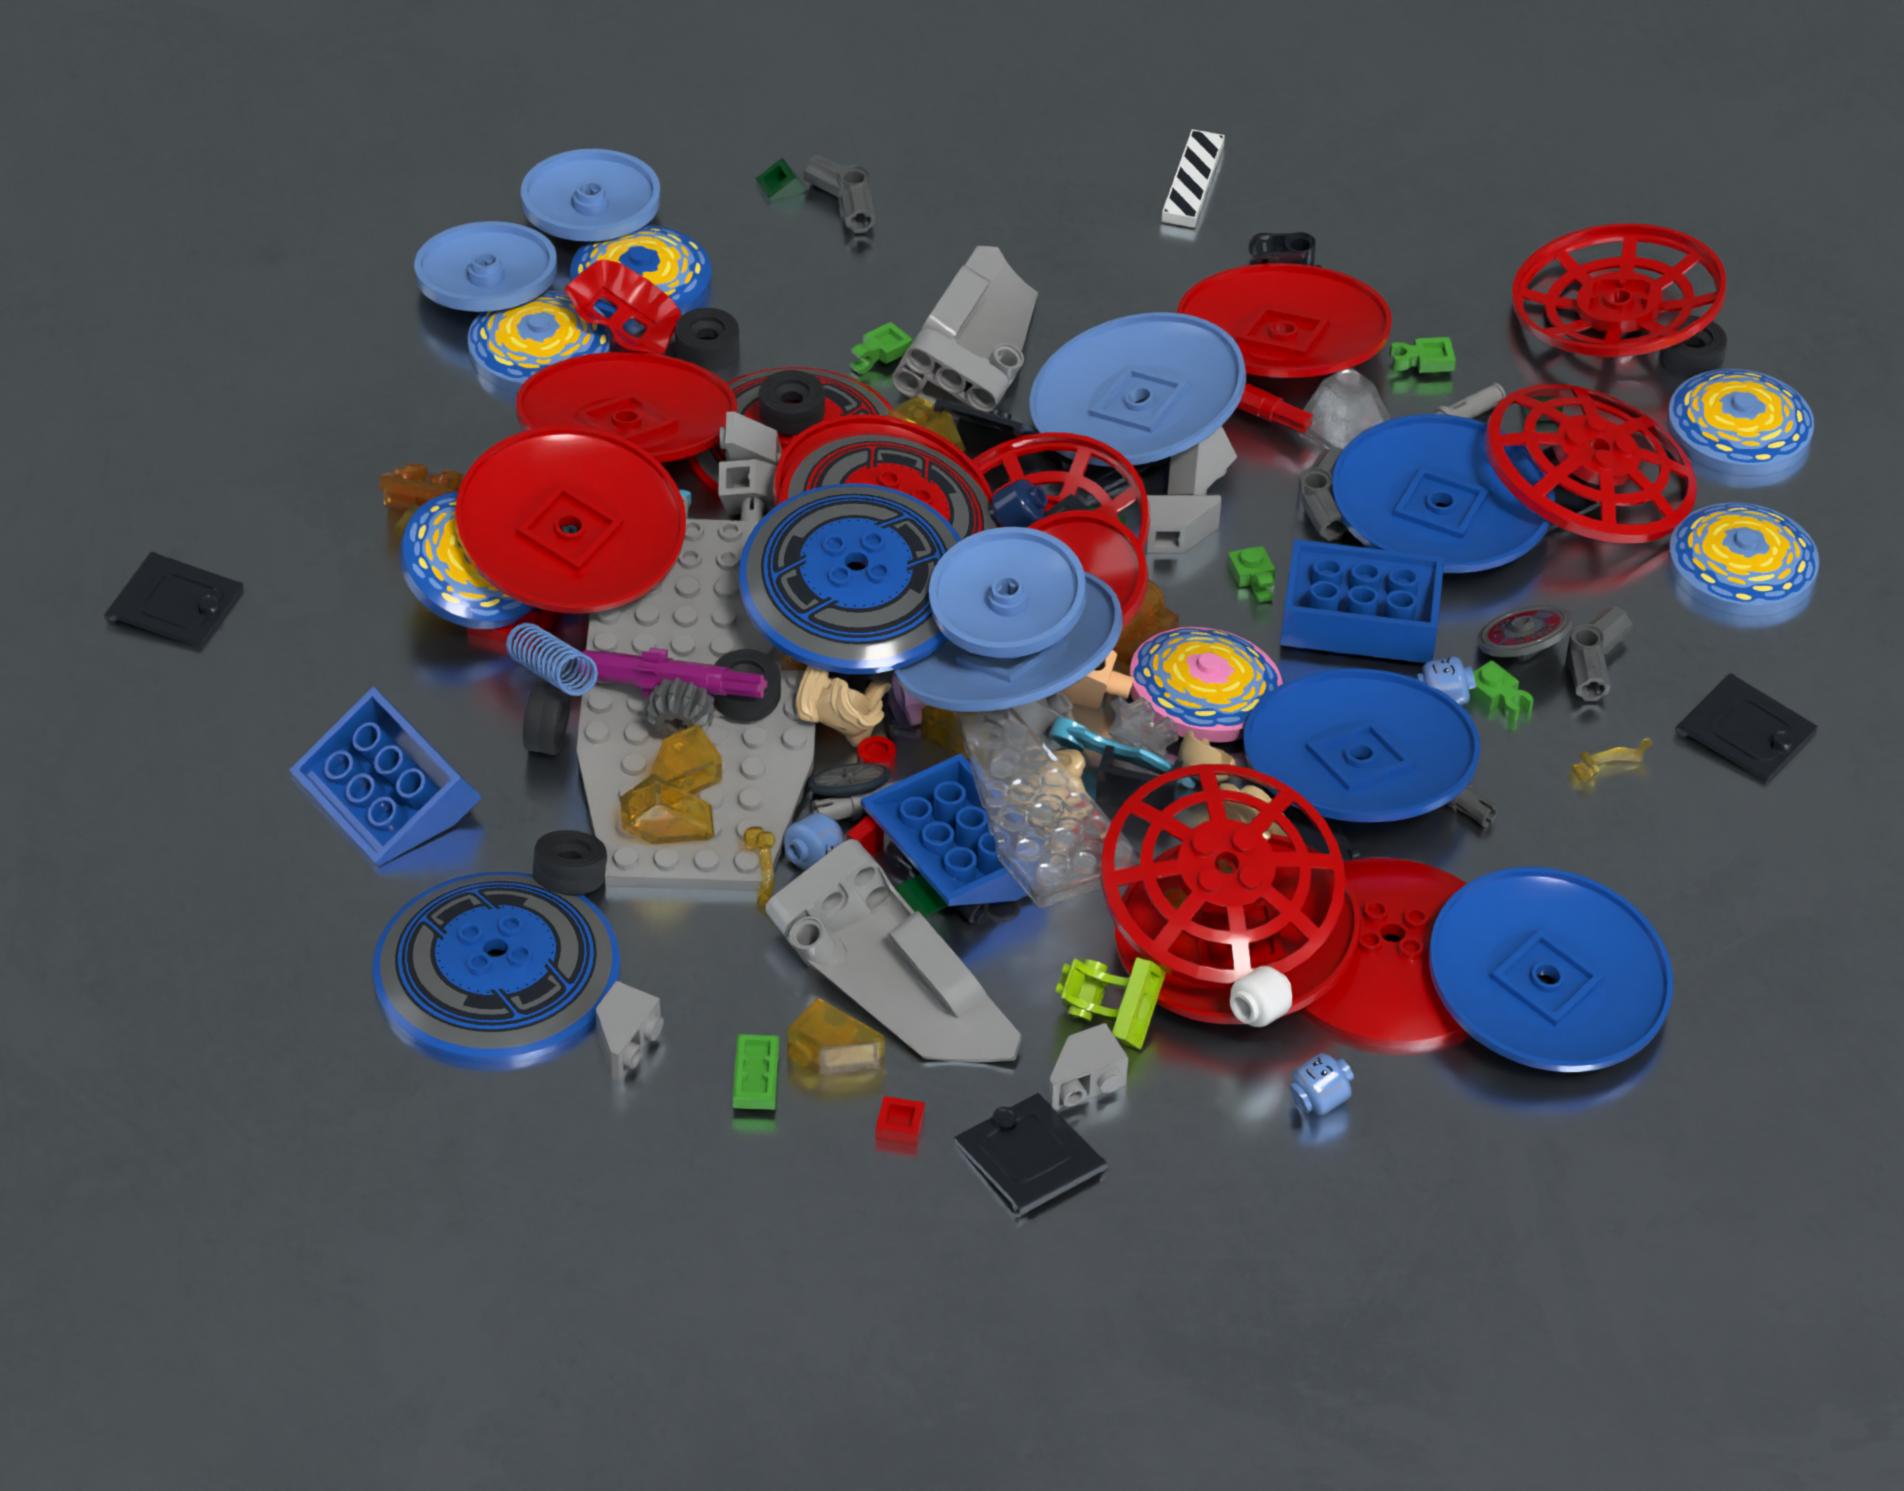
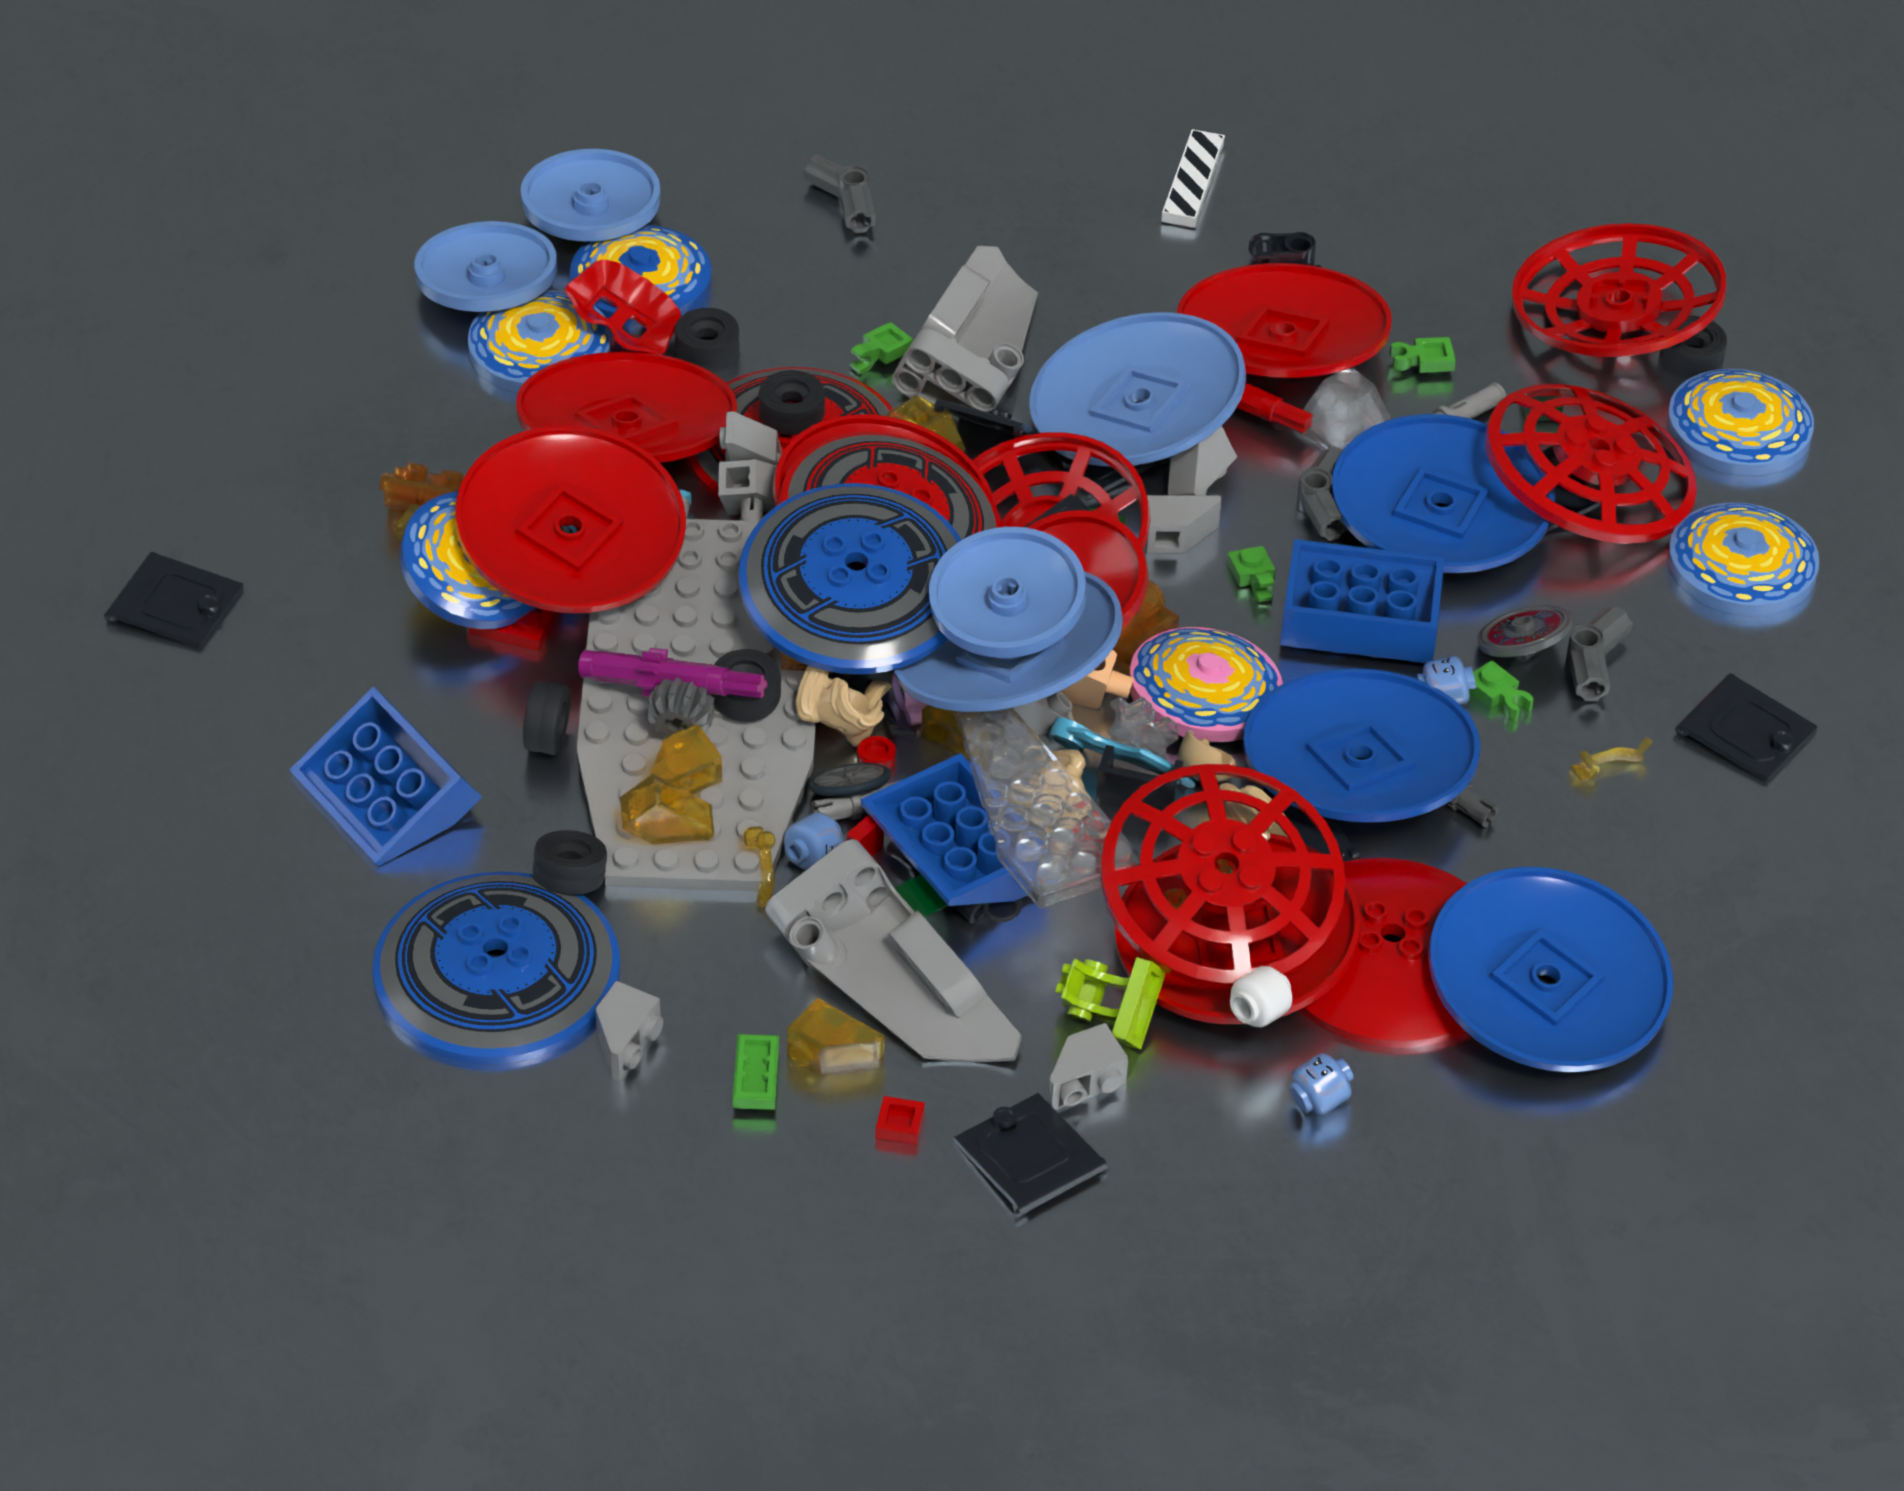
(544, 672): medium blue piece -> none
(780, 181): dark green slope -> none
(1018, 504): dark blue head -> none

